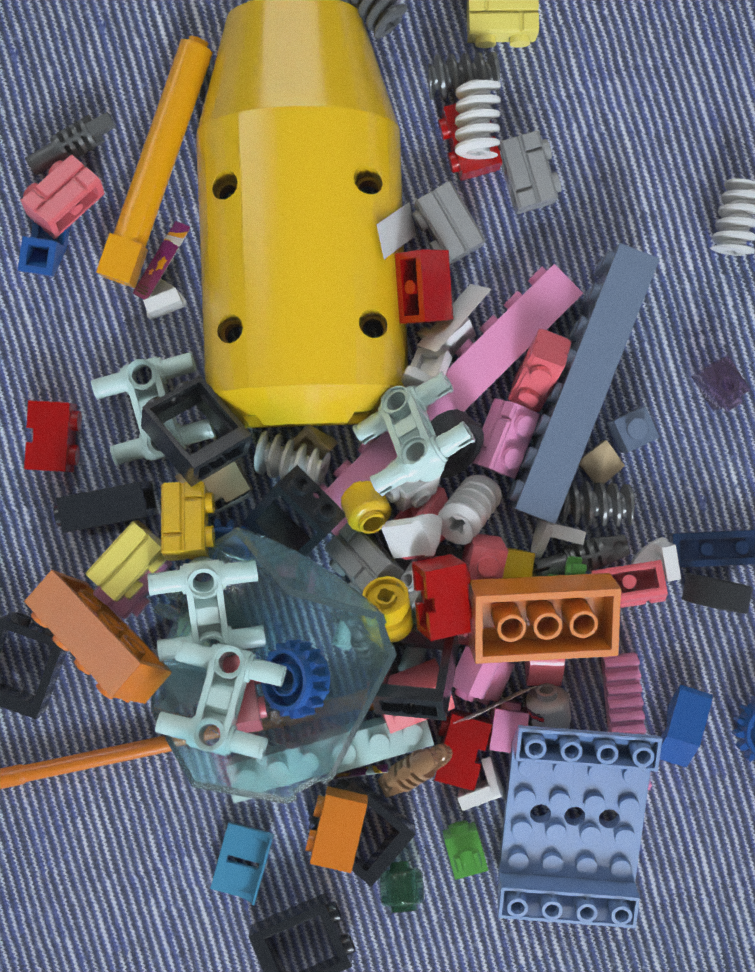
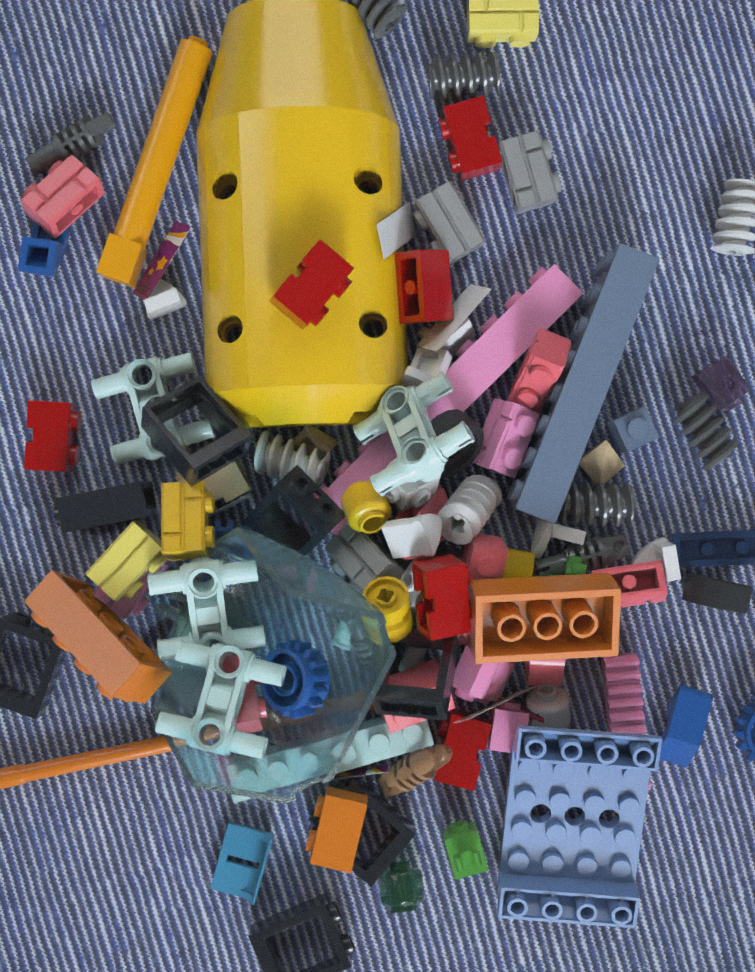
(305, 296): none -> red brick
(475, 119): white piece -> none
(484, 790): white tile -> none
(705, 429): none -> dark grey piece

